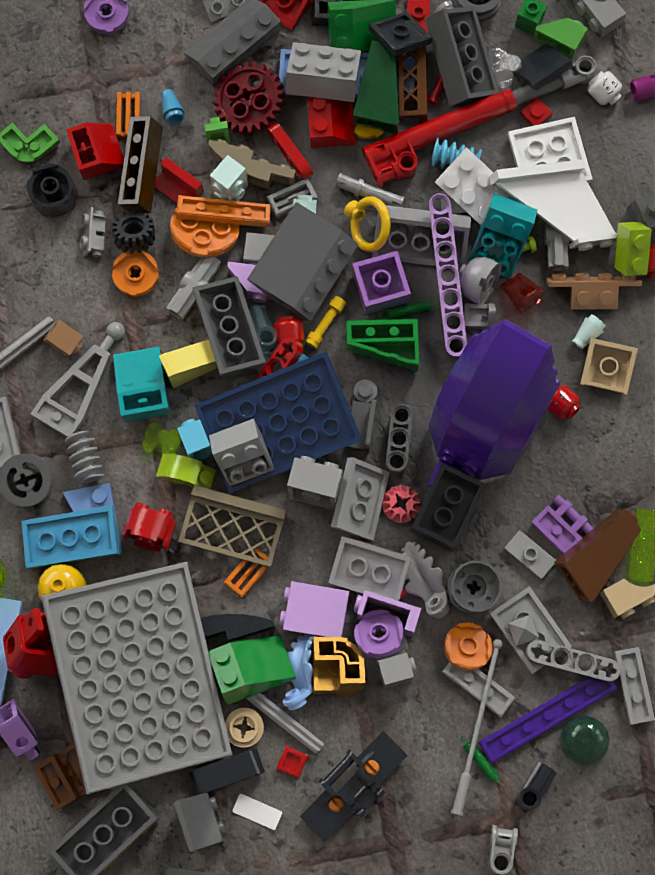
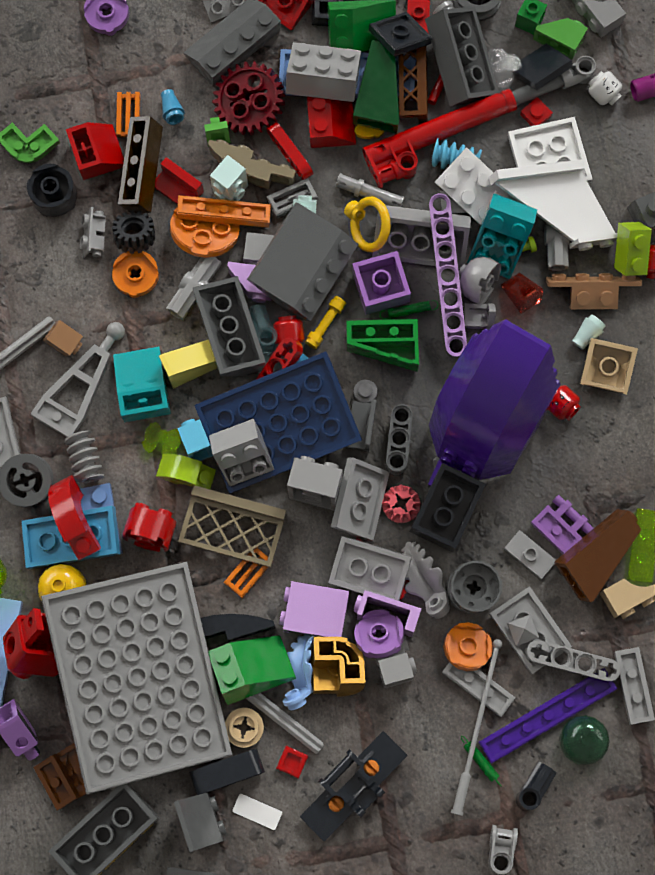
(69, 517): none -> red arch

